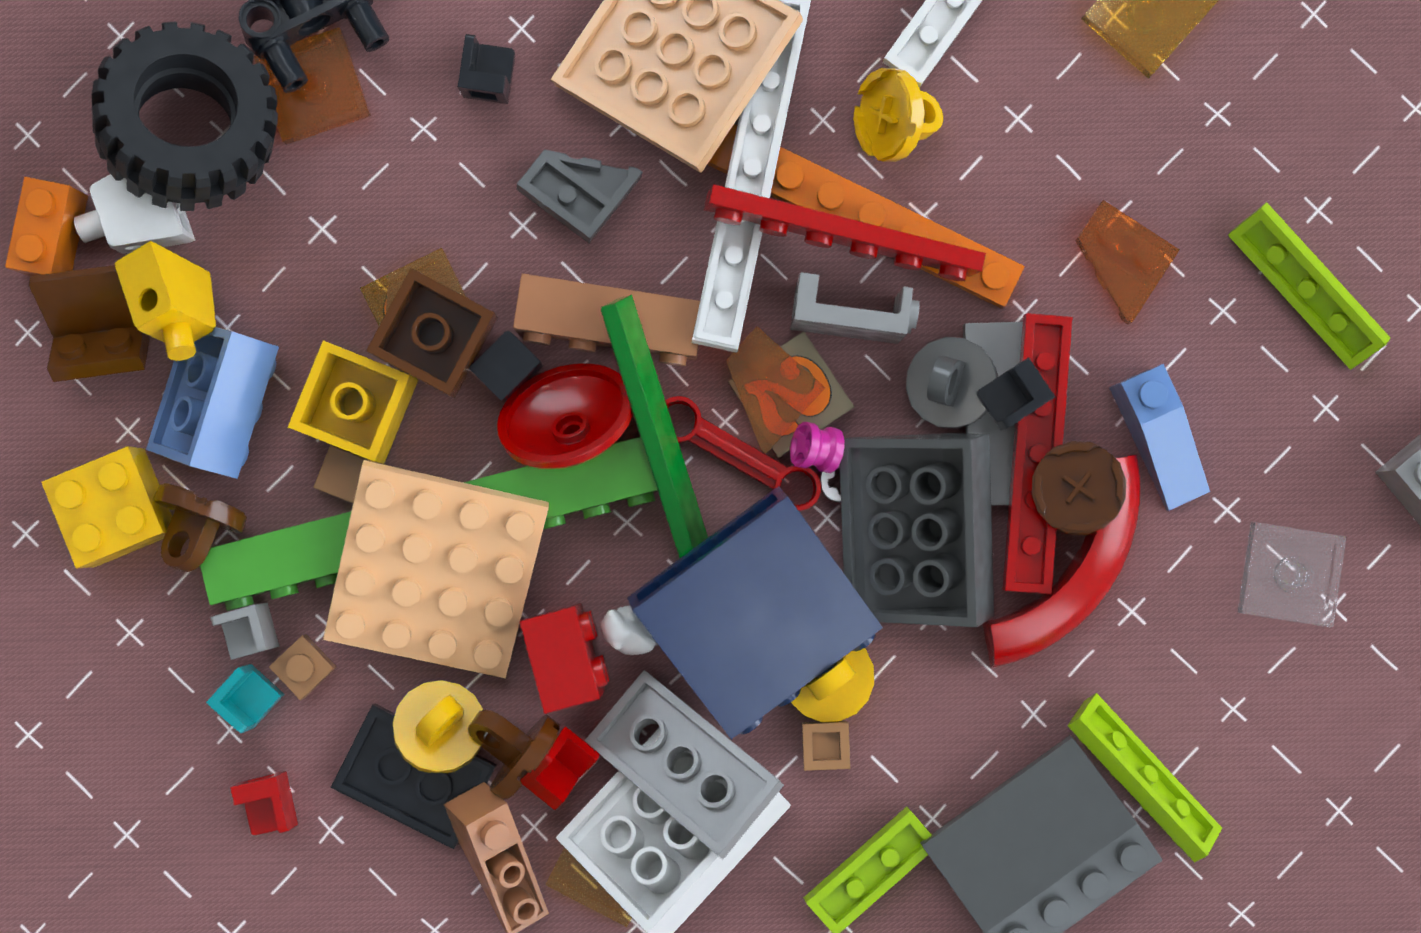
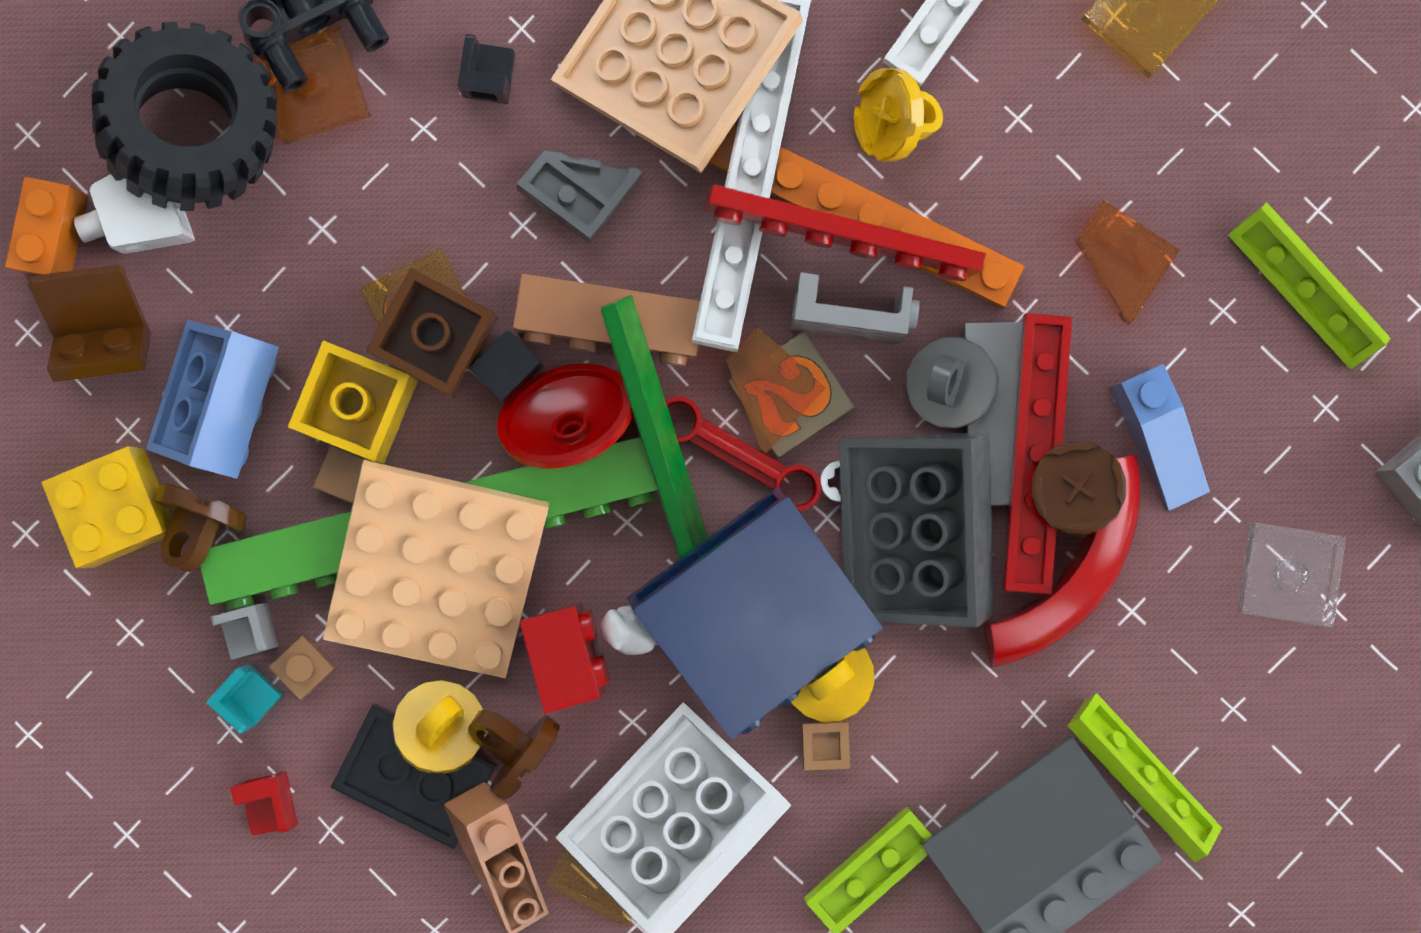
(168, 298): yellow torso -> none
(560, 768): red panel -> none
(684, 795): light grey plate -> none
(817, 447): dark pink wheel -> none
(1015, 394): black panel -> none

